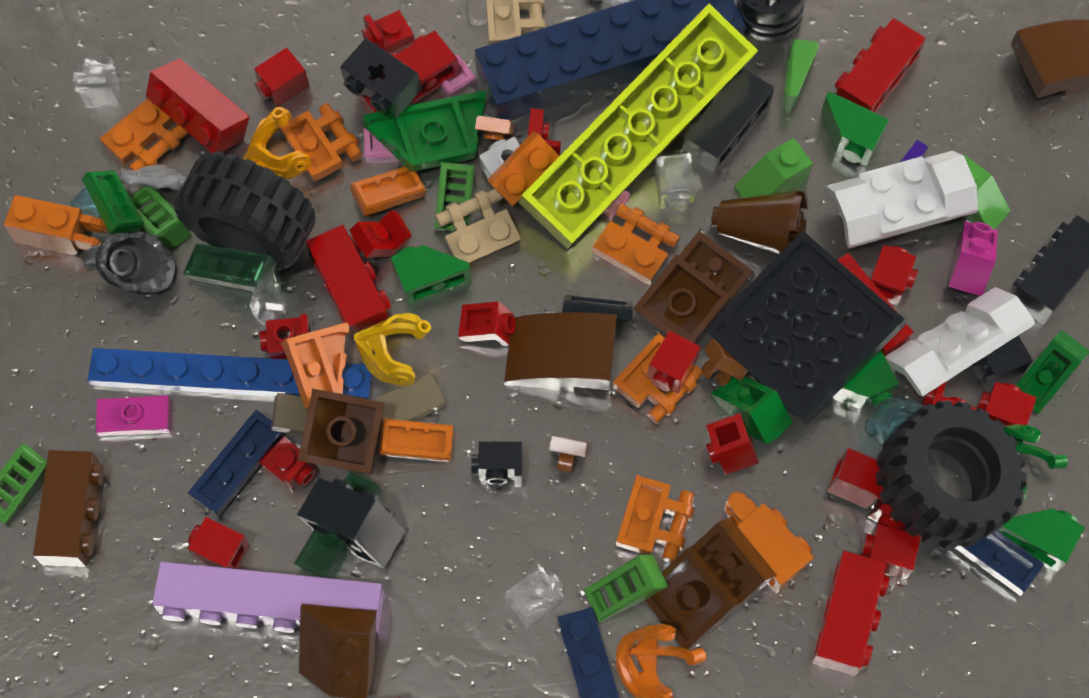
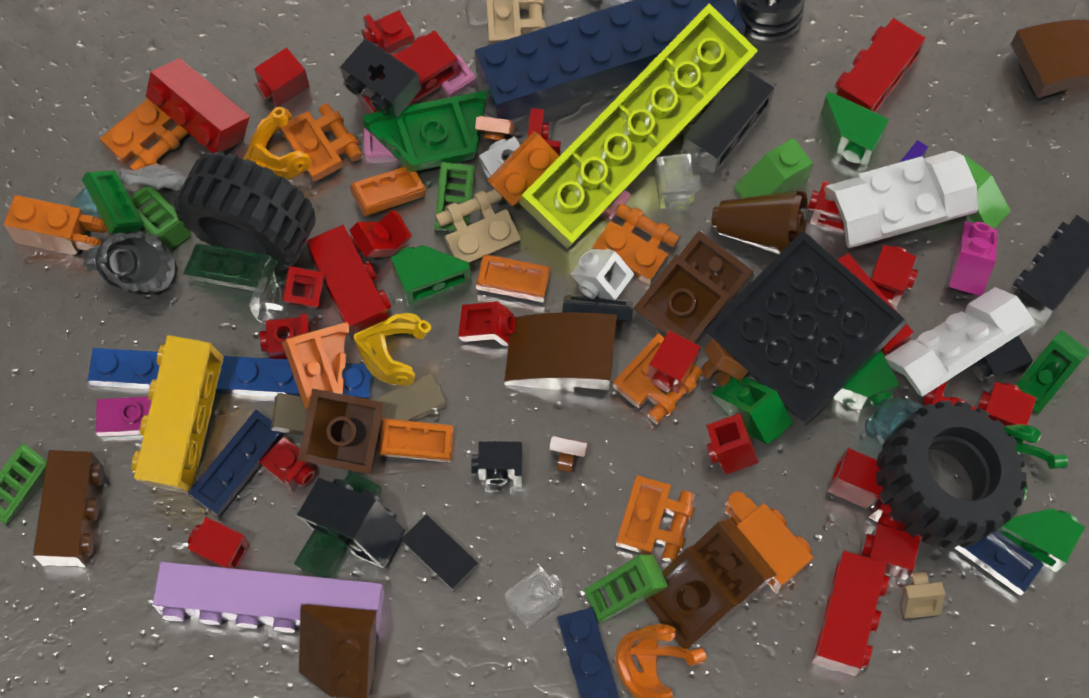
(98, 82): clear brick -> none
(177, 414): none -> yellow brick
(302, 287): none -> red brick
(439, 552): none -> black tile
(513, 278): none -> orange plate
(601, 274): none -> white brick
(798, 67): bright green slope -> none
(825, 211): none -> red bracket
(922, 597): none -> tan tile

